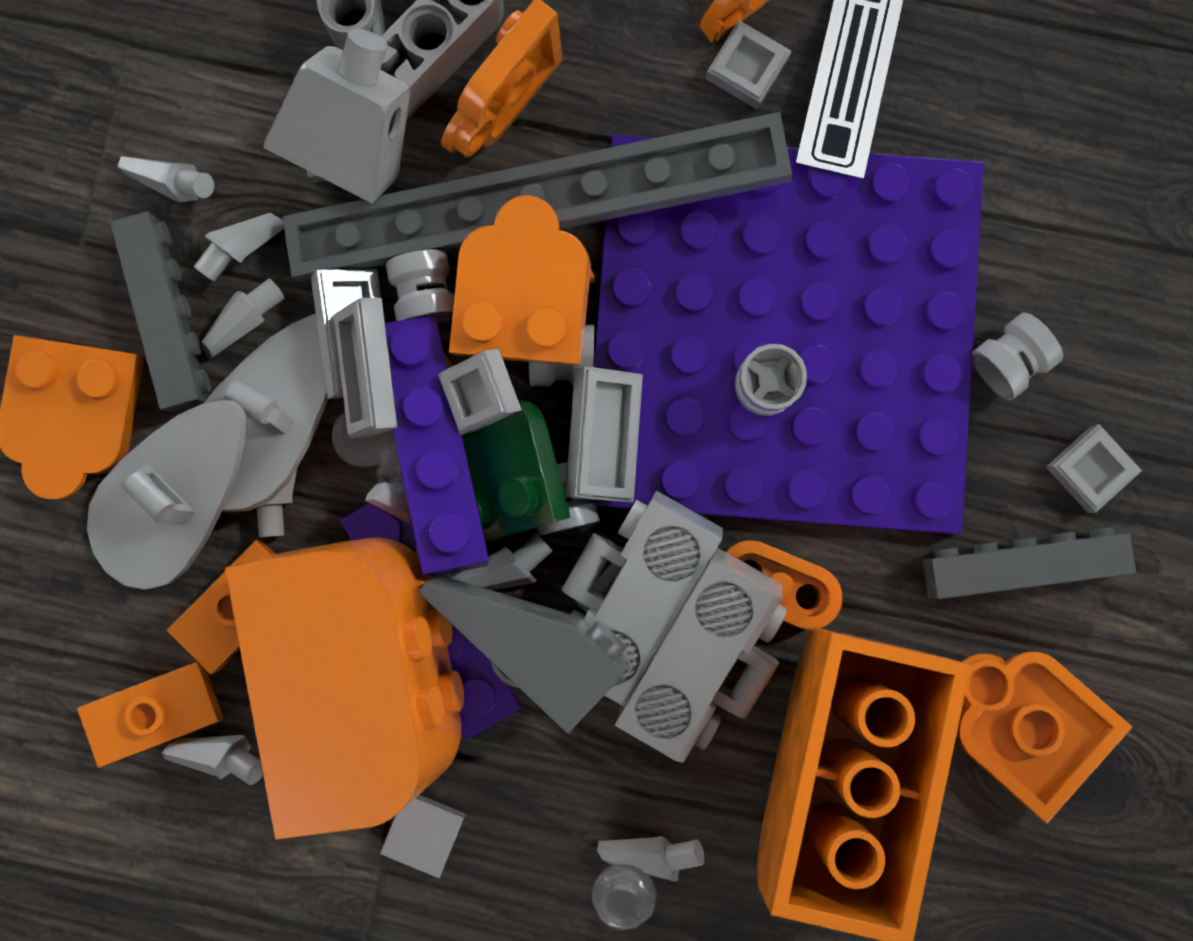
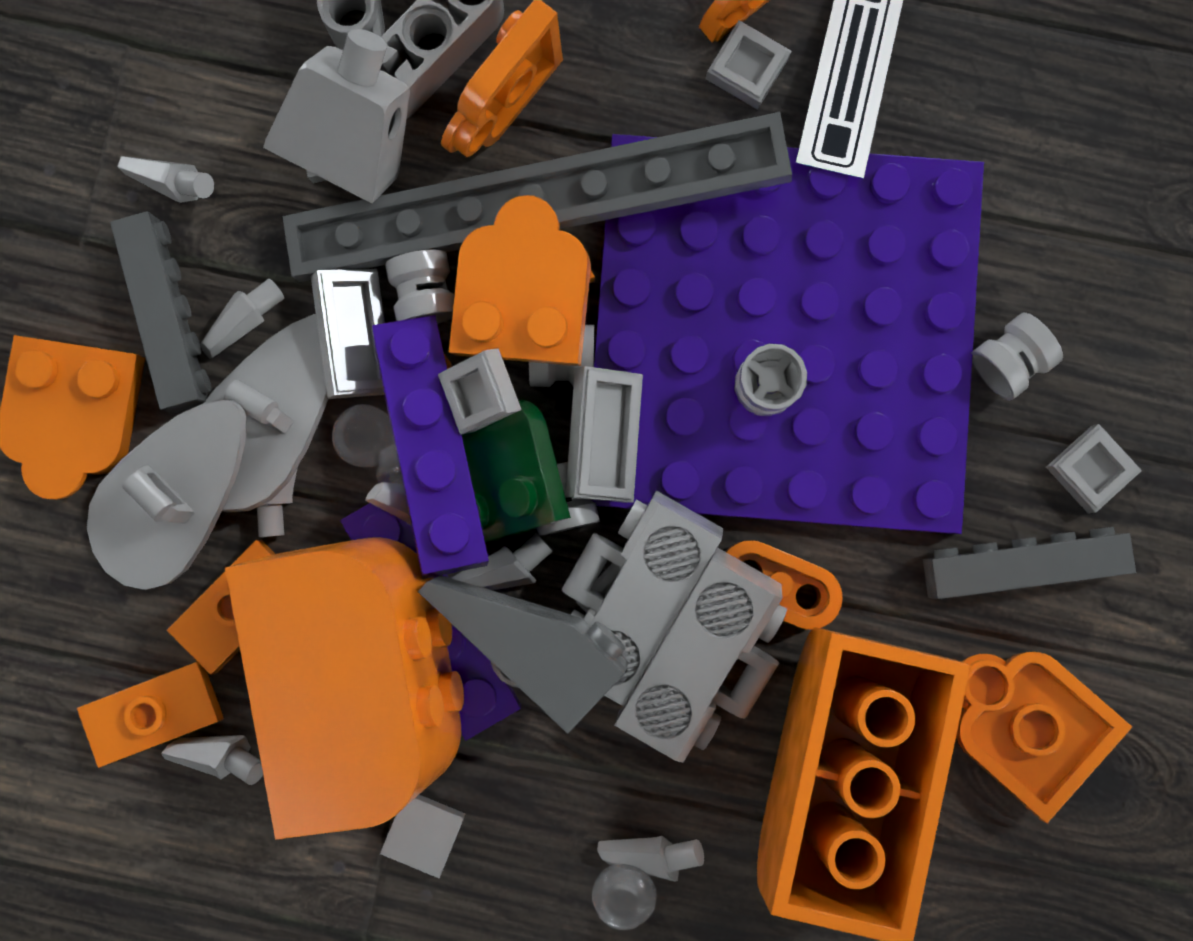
(237, 243): light grey bar -> none
(365, 368): light grey tile -> none

